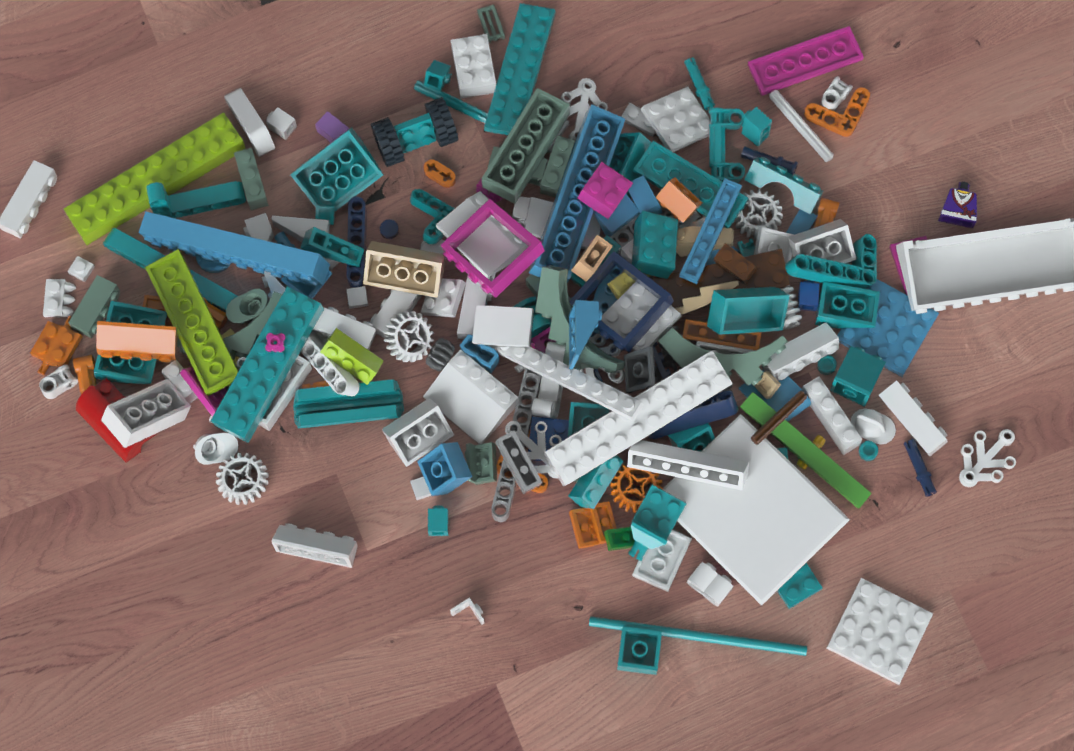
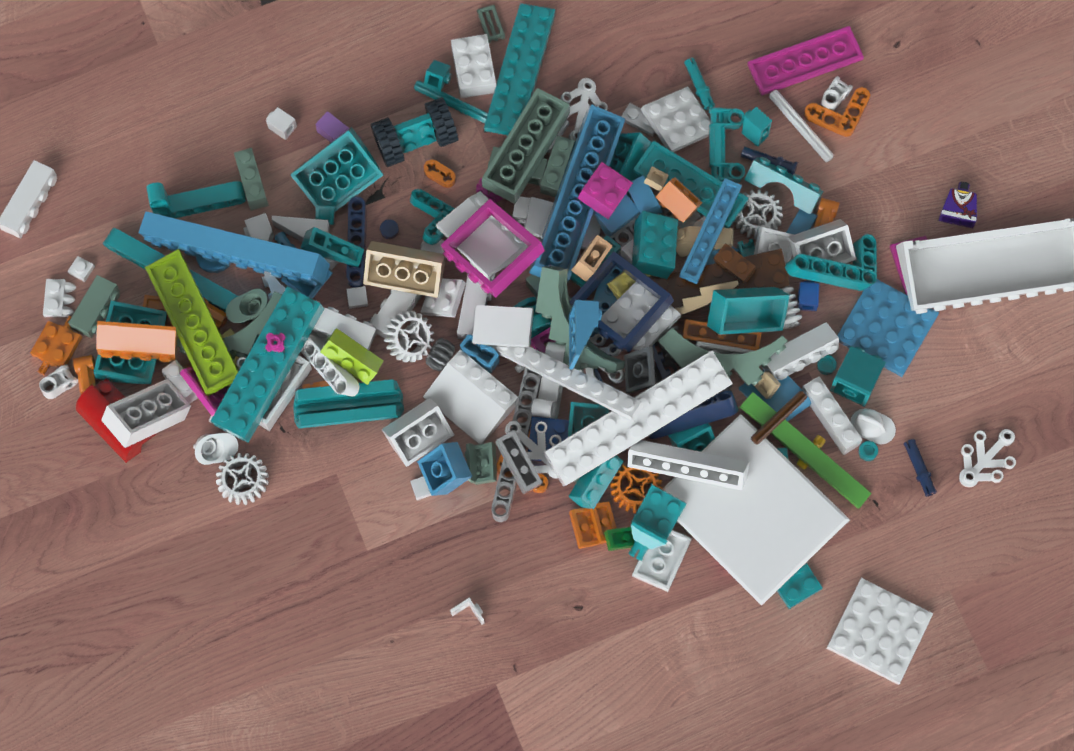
(172, 166): lime brick -> none
(250, 122): white beam -> none
(314, 545): white slope -> none
(438, 521): teal brick -> none
(639, 650): teal brick -> none
(656, 178): none -> tan plate
(703, 636): teal piece -> none
(710, 583): white brick -> none
(847, 306): teal slope -> none
(913, 418): white brick -> none

